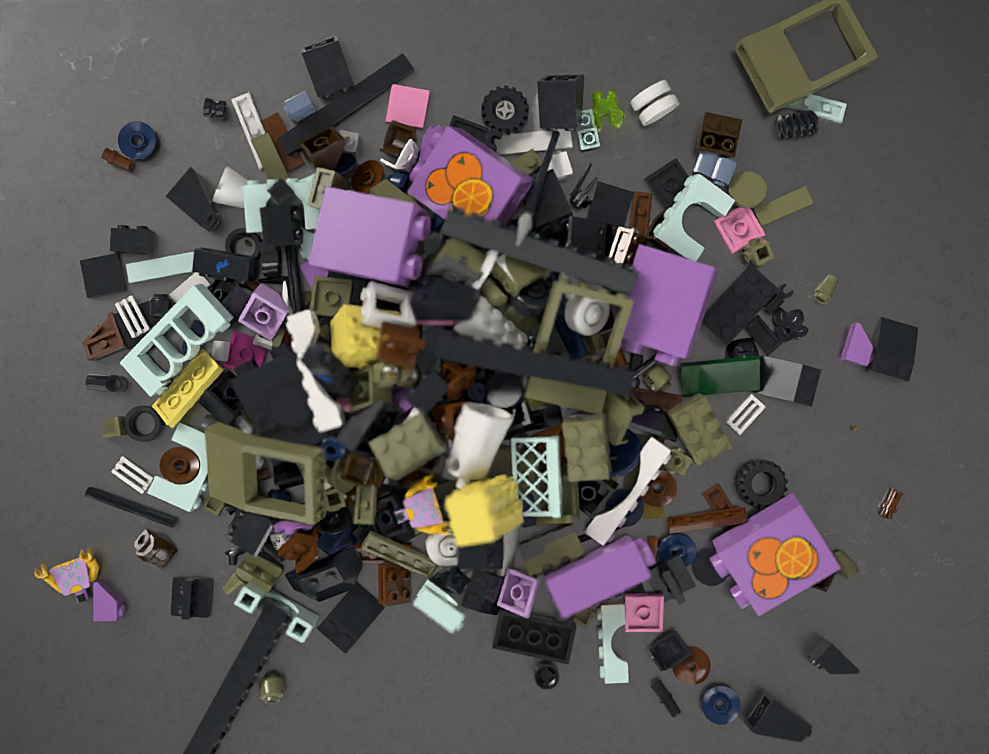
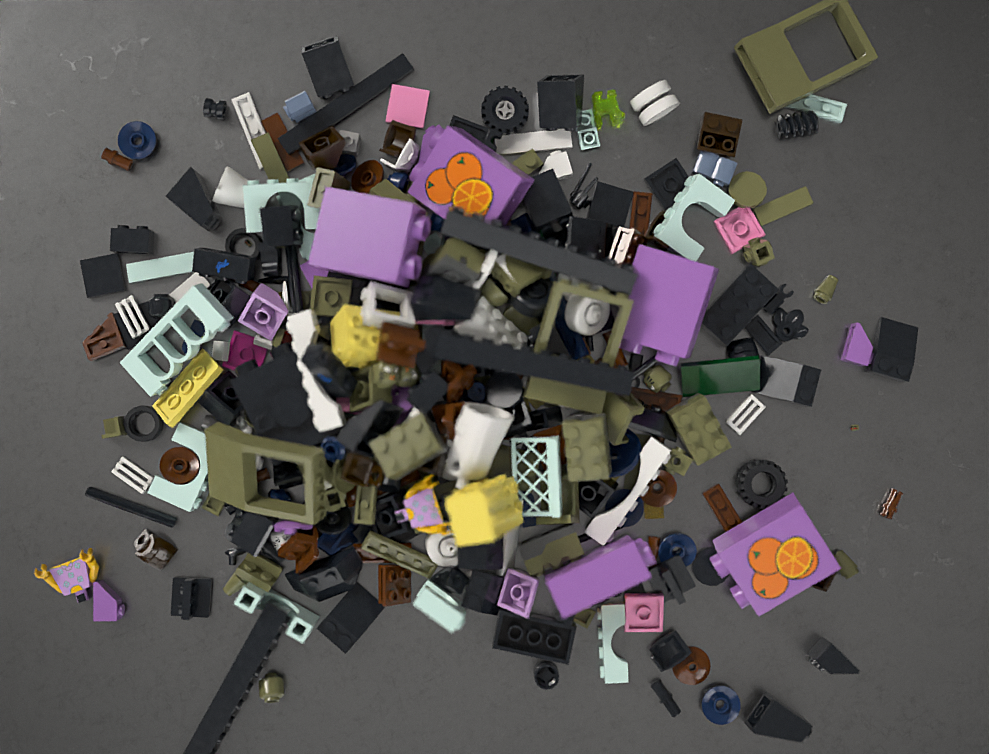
(105, 382): black piece -> none
(280, 191): black tile -> none
(526, 220): black piece -> none
(596, 344): olive tile -> none
(707, 520): reddish brown tile -> none

